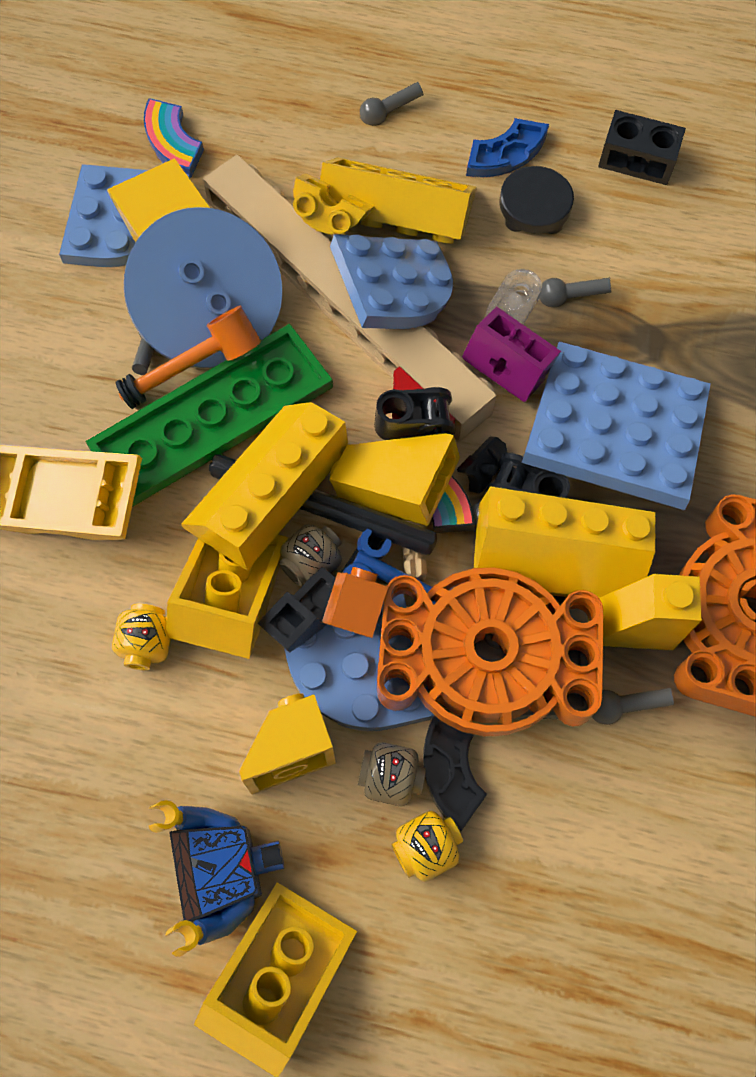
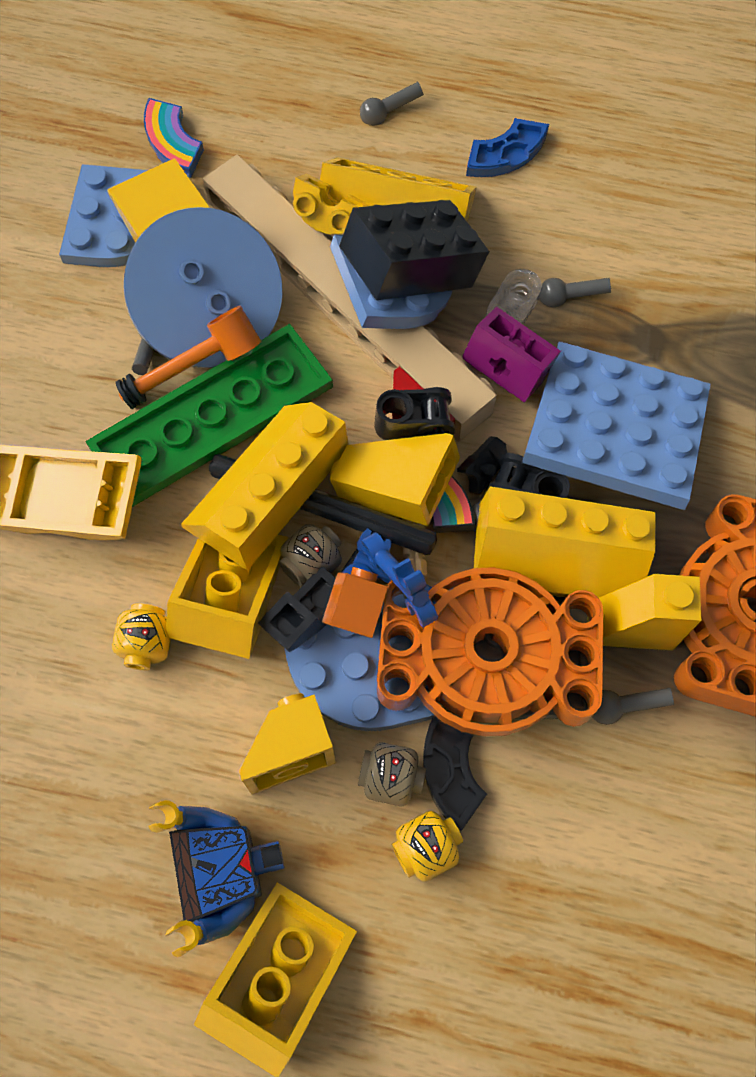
(404, 577): none -> blue bar
(413, 248): none -> black brick
(536, 200): black tile -> none
(641, 147): black brick -> none

